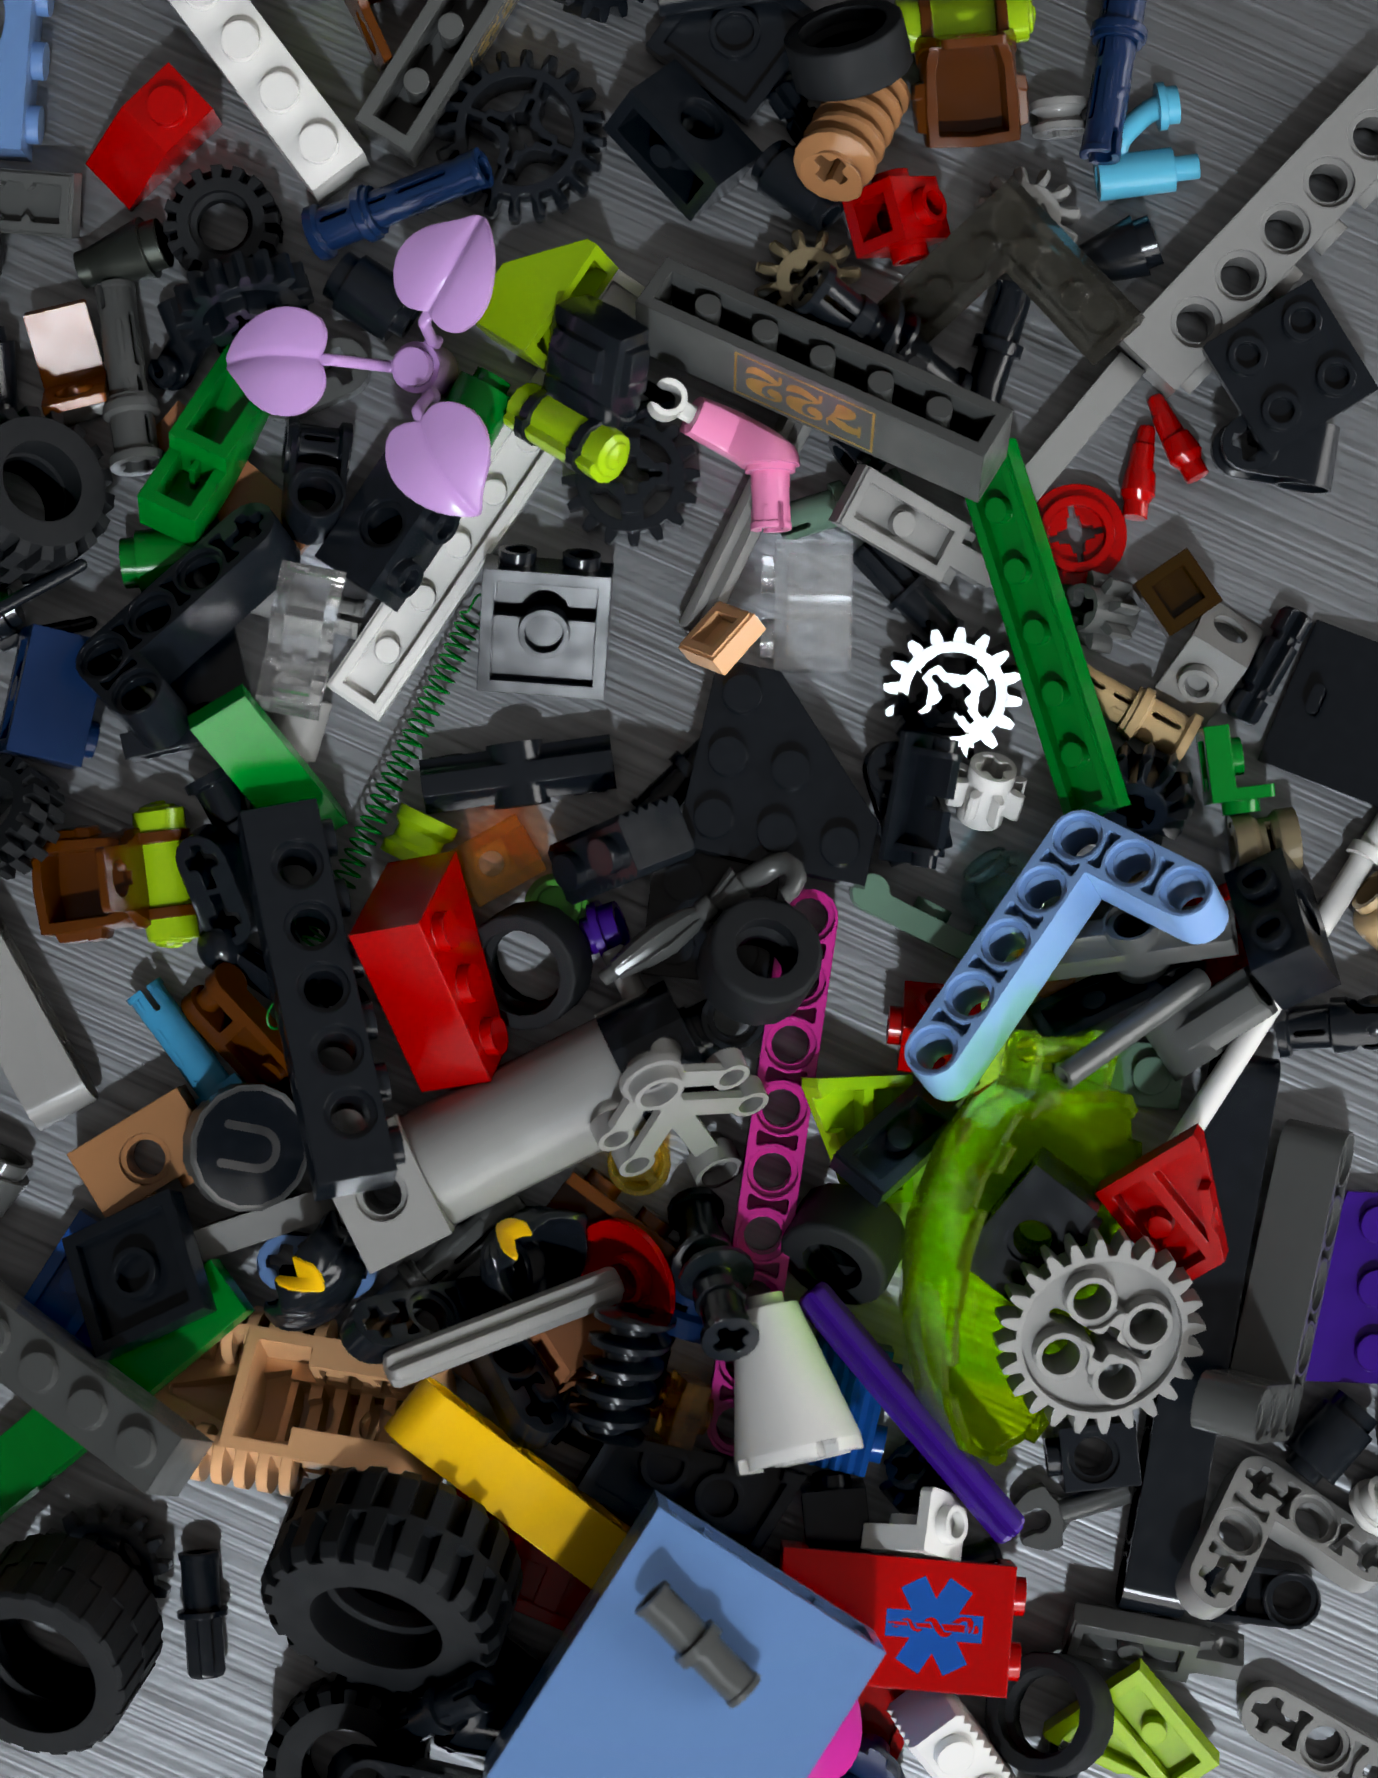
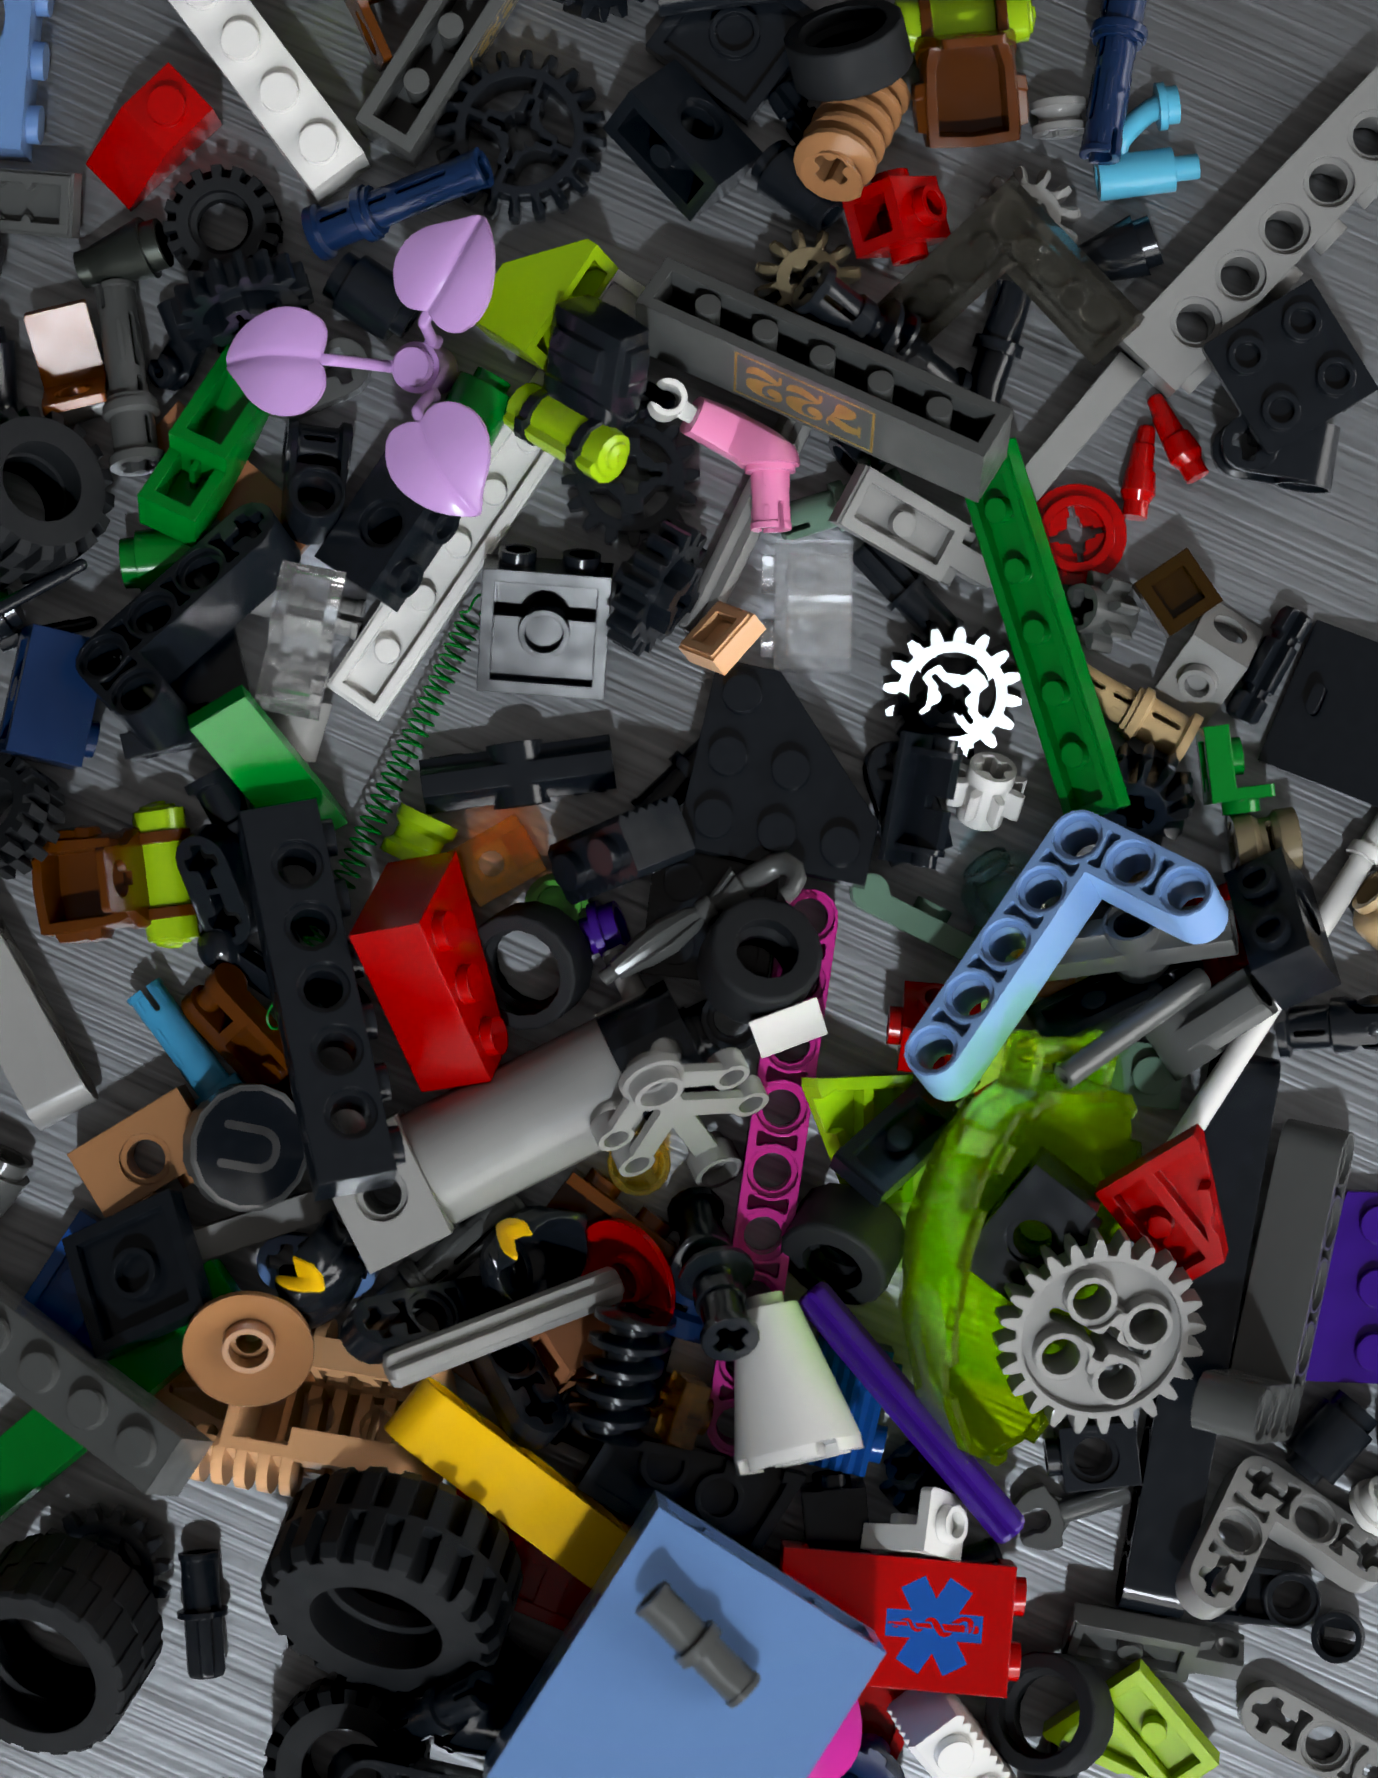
(242, 1370): none -> medium nougat dish
(656, 587): none -> black gear
(788, 1027): none -> white sticker
(1337, 1649): none -> black hinge

